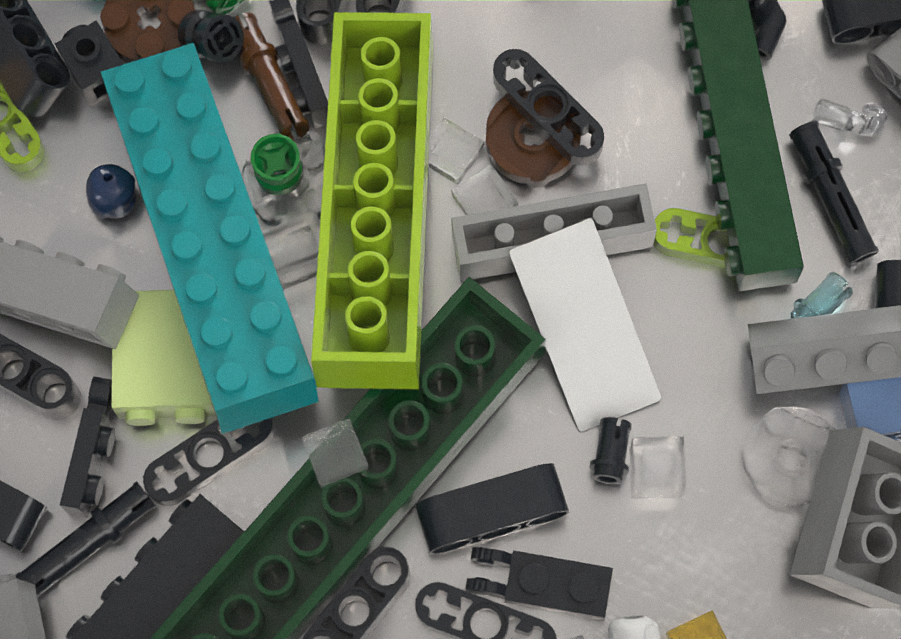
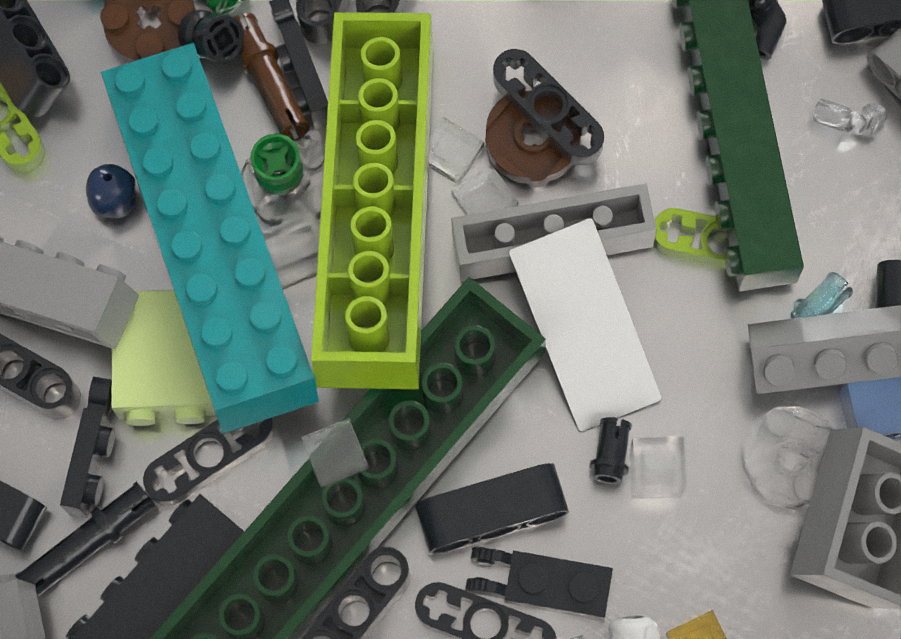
(86, 54): black brick -> none
(830, 185): black pin -> none

